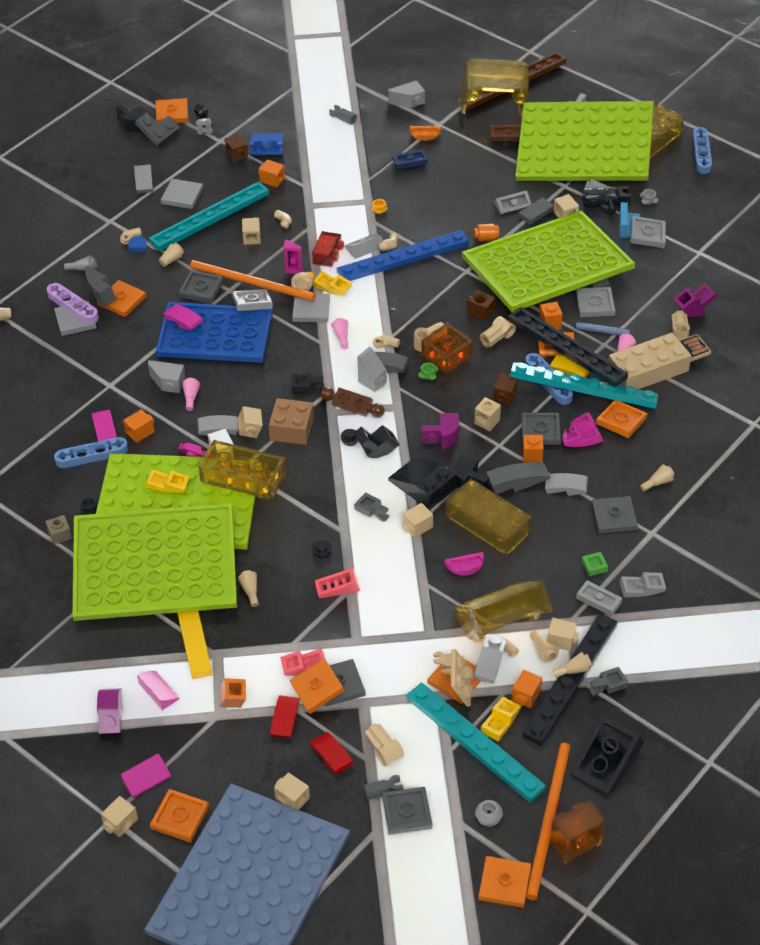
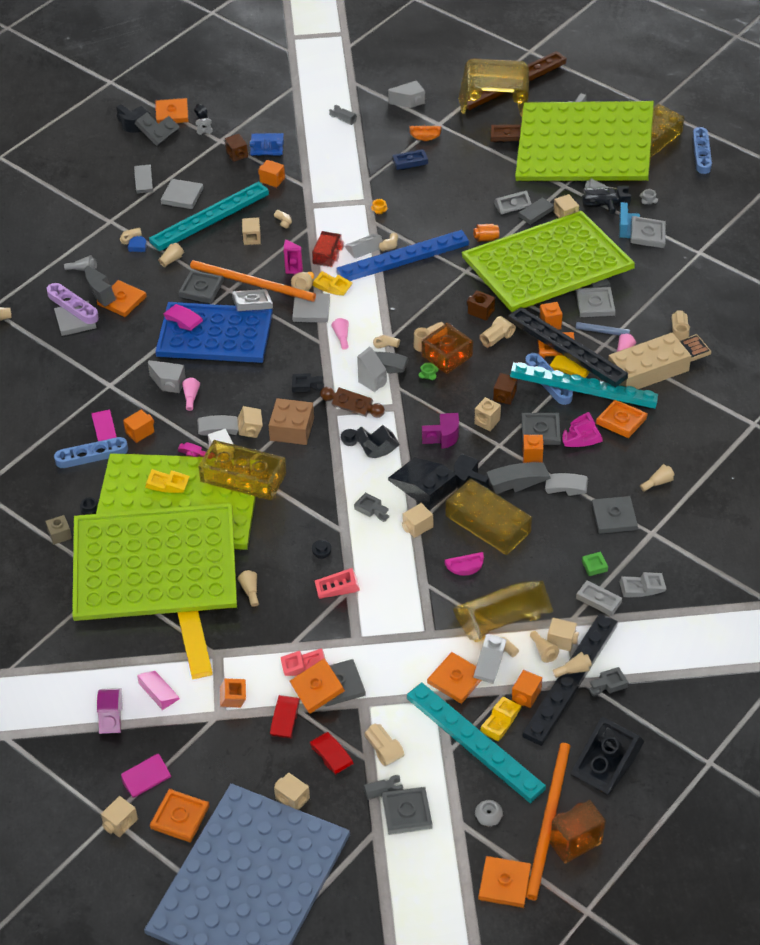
(459, 671): tan plate -> none
(694, 303): magenta brick -> none

